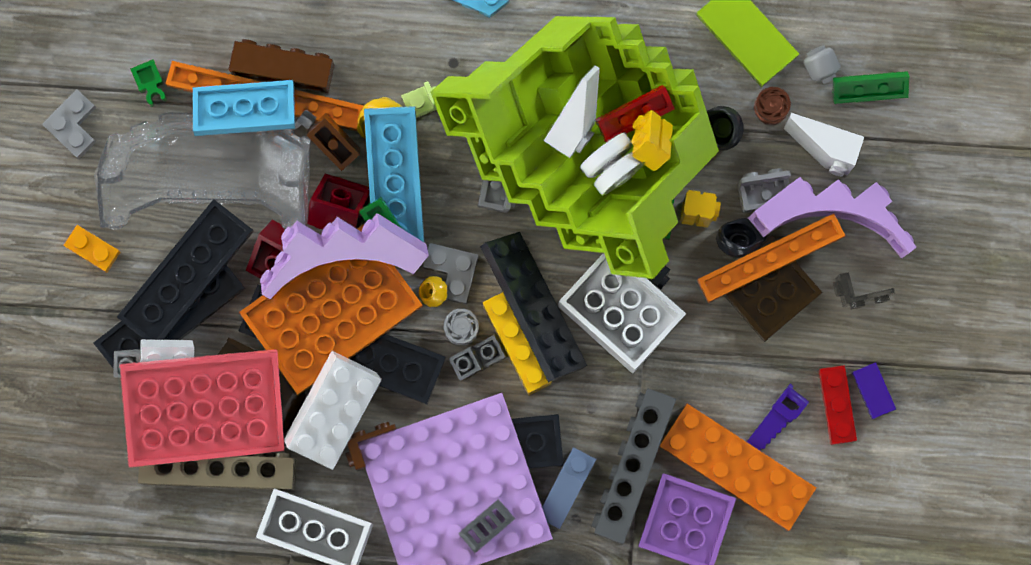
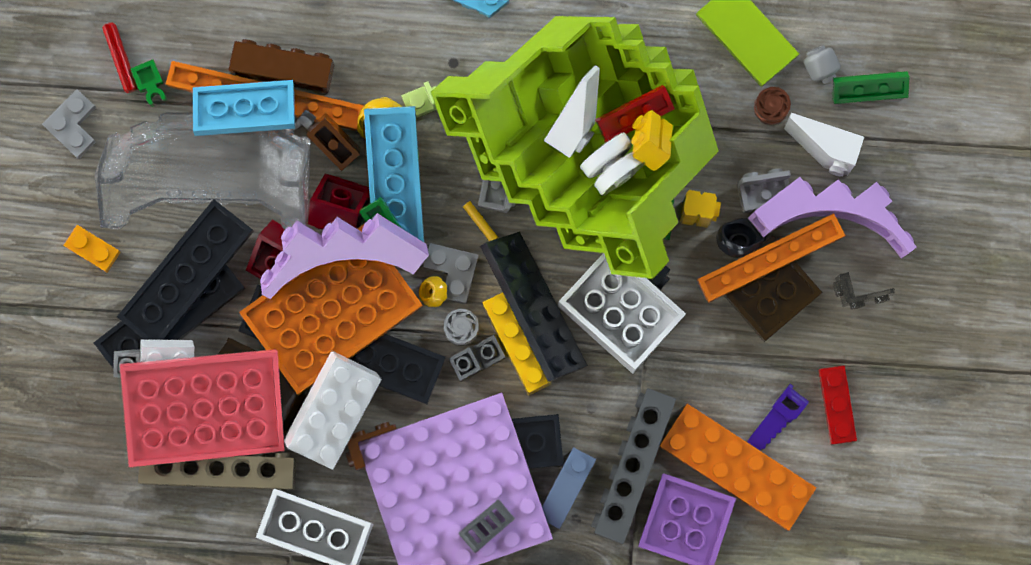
(119, 57): none -> red axle
(480, 221): none -> yellow bar
(726, 126): black hat -> none
(873, 390): dark purple tile -> none

